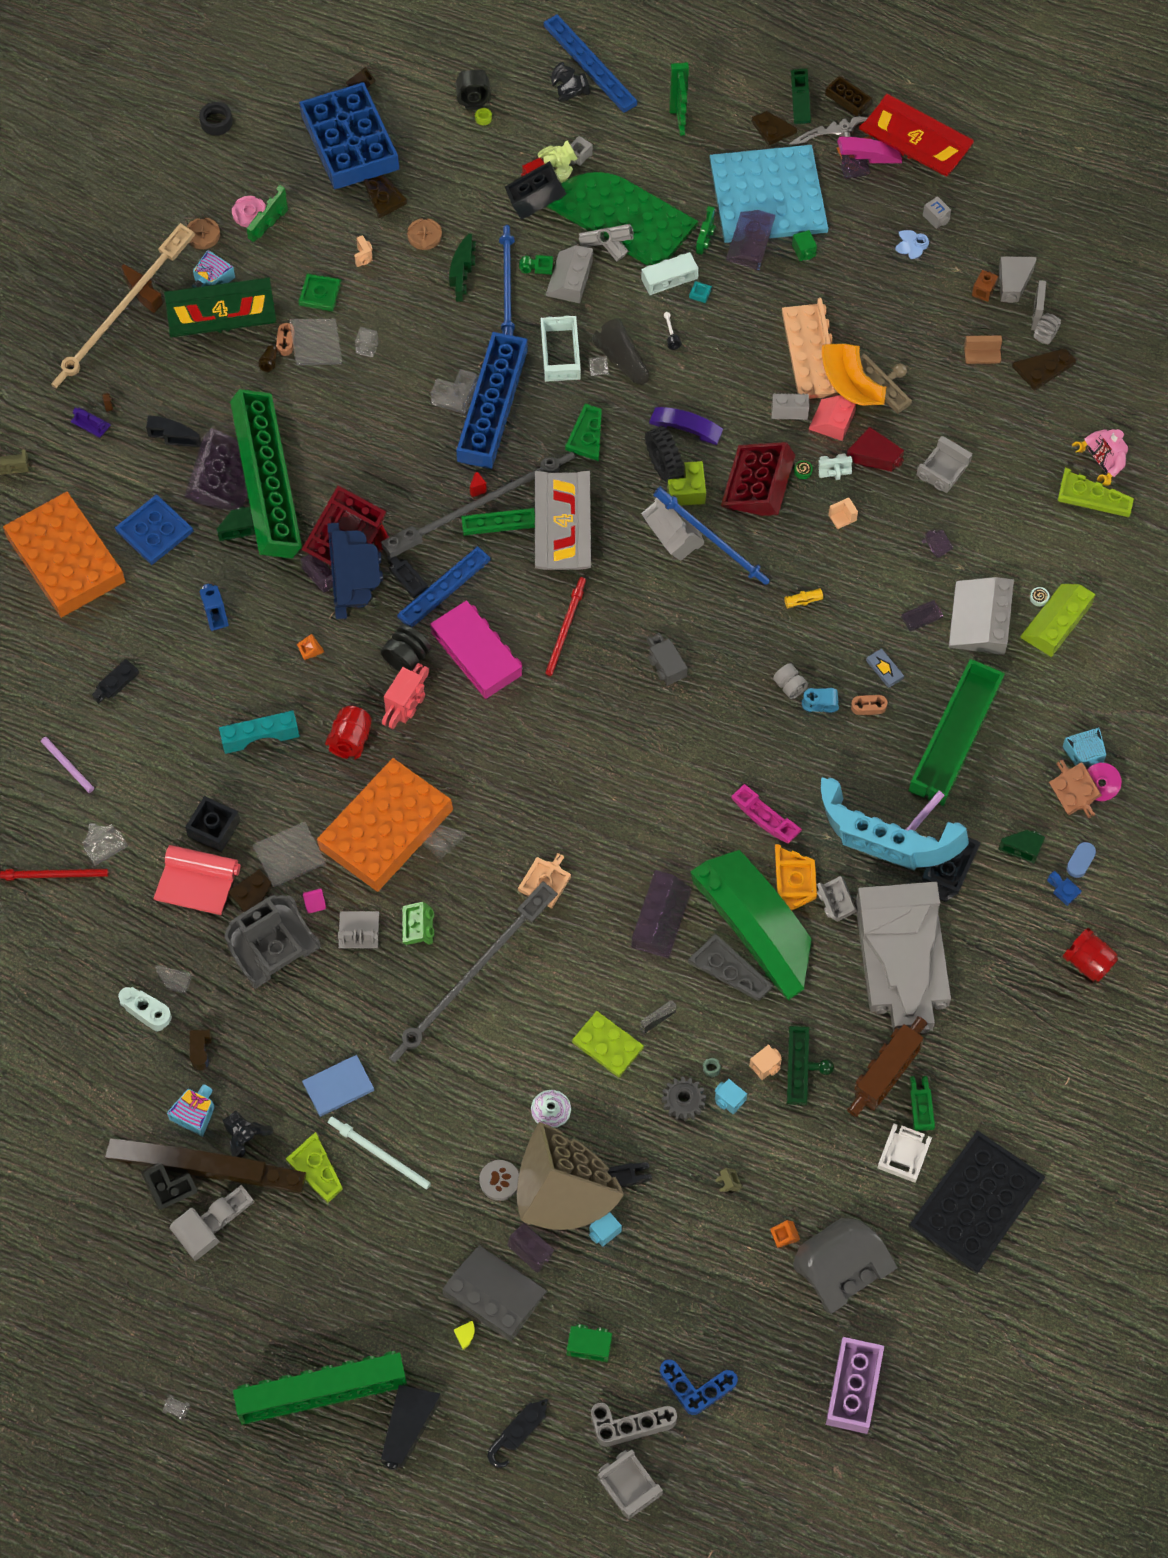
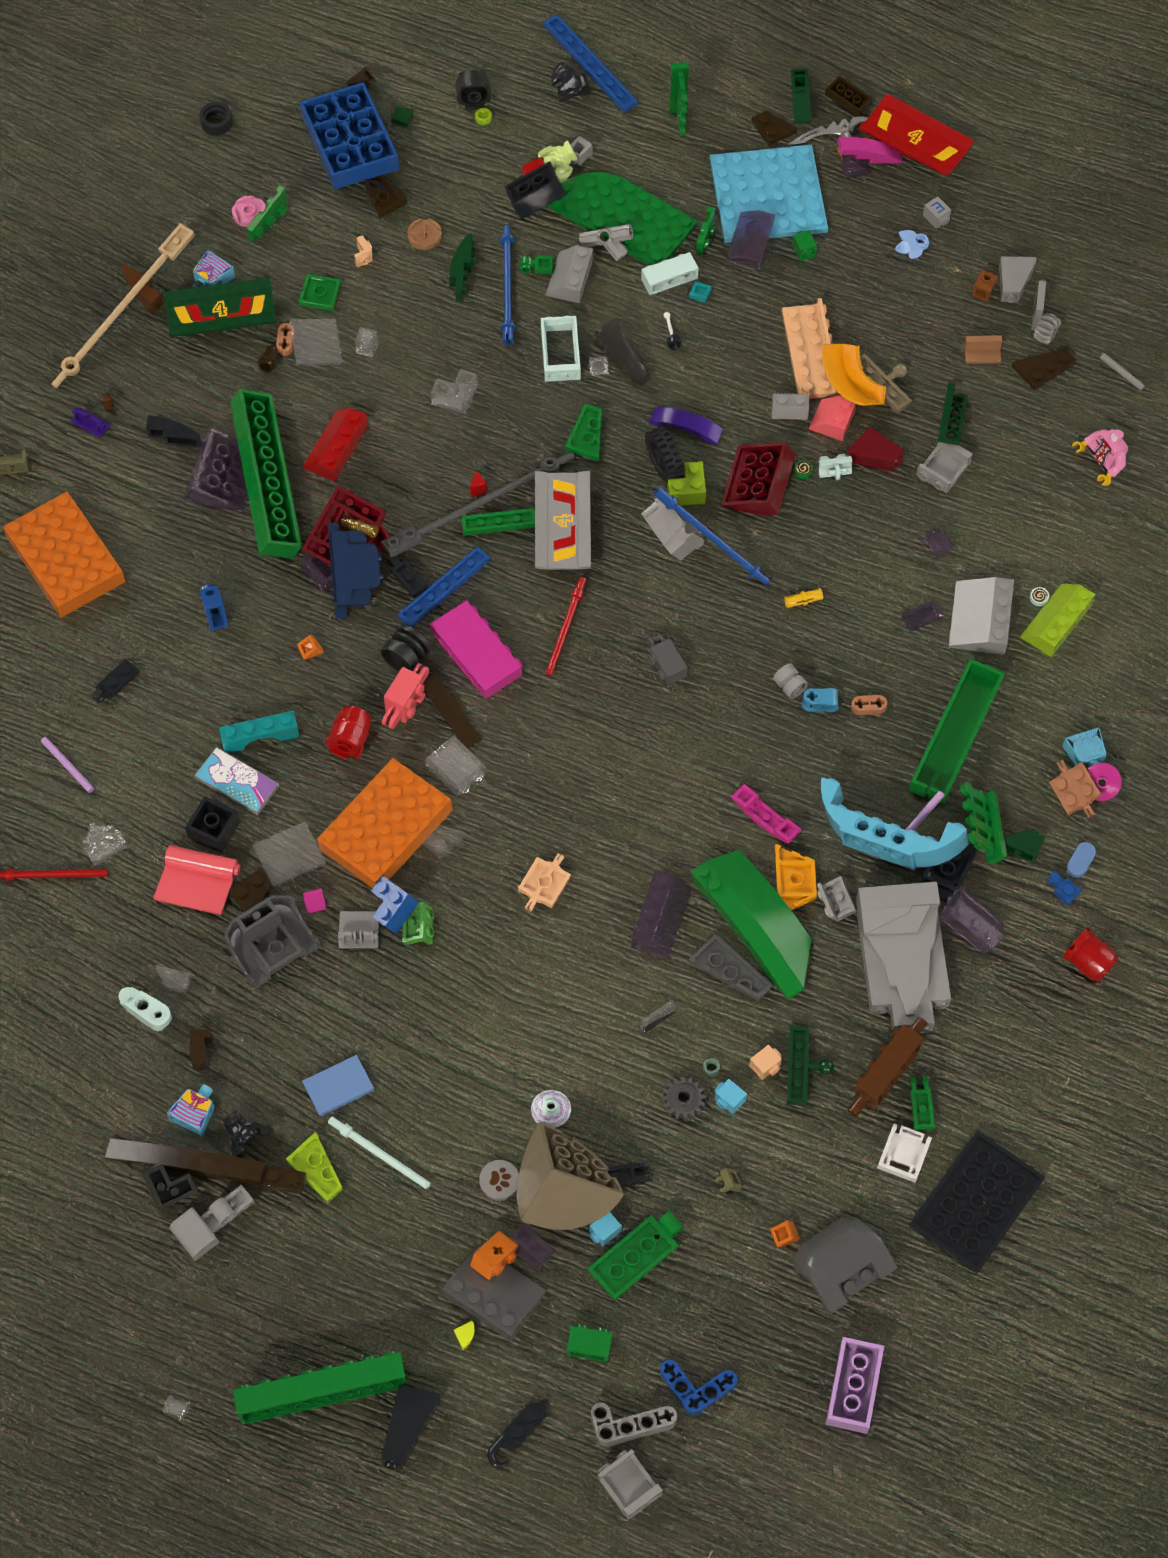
(154, 529): blue plate -> none
(206, 233): medium nougat tile -> none
(236, 524): dark green slope -> none
(236, 781): none -> tile
(337, 443): none -> red slope
(360, 525): none -> clear yellow pin
(396, 904): none -> brick
(402, 116): none -> dark green tile
(451, 711): none -> dark brown piece
(455, 766): none -> clear brick
(492, 400): blue brick -> none
(494, 1255): none -> orange brick
(529, 910): dark grey bar -> none
(607, 1044): lime plate -> none
(636, 1254): none -> green hinge
(843, 513): light nougat panel -> none
(885, 668): sand blue tile -> none
(948, 417): none -> dark green fence
(972, 921): none -> clear purple slope
(988, 824): none -> green fence
(1082, 492): lime wing -> none
(1119, 369): none -> light grey bar

